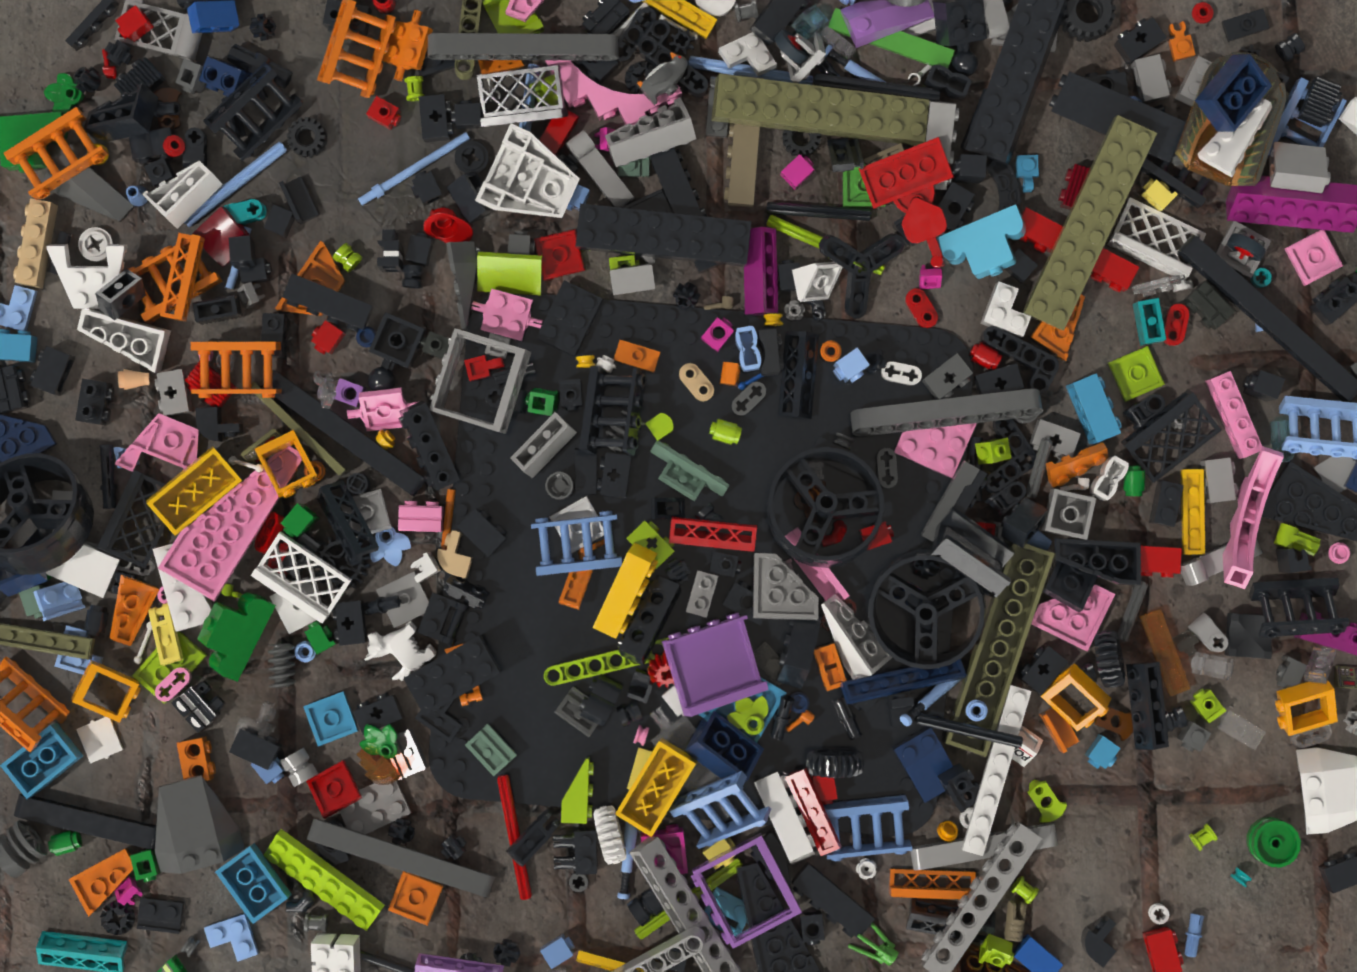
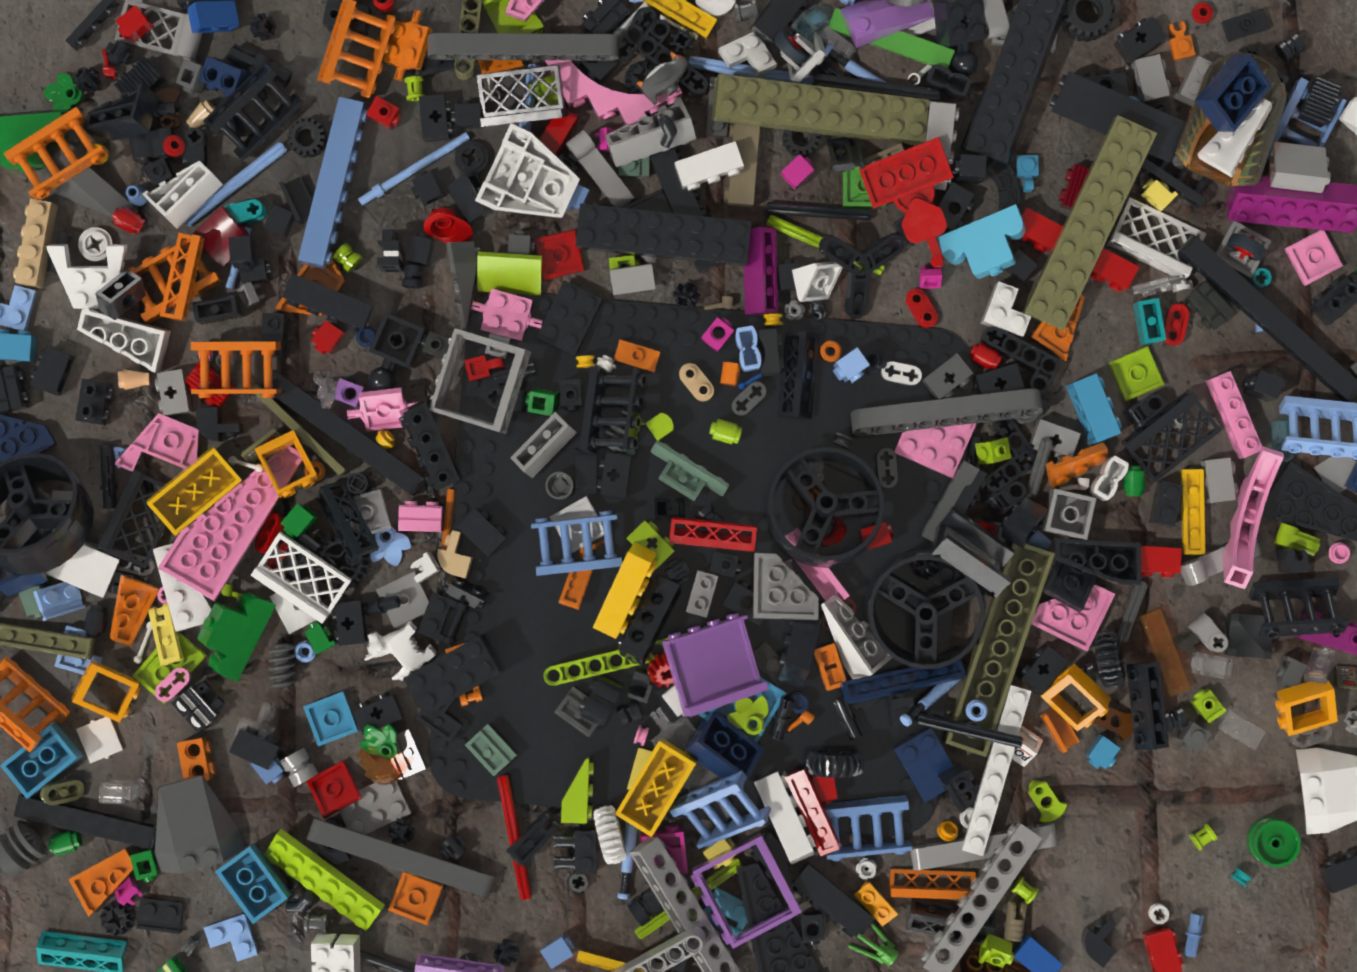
(60, 791): none -> olive plate
(118, 791): none -> clear brick
(127, 220): none -> red brick
(200, 113): none -> tan cone
(332, 183): none -> medium blue brick
(669, 129): none -> black arm
(709, 166): none -> white brick
(875, 903): none -> light orange hinge

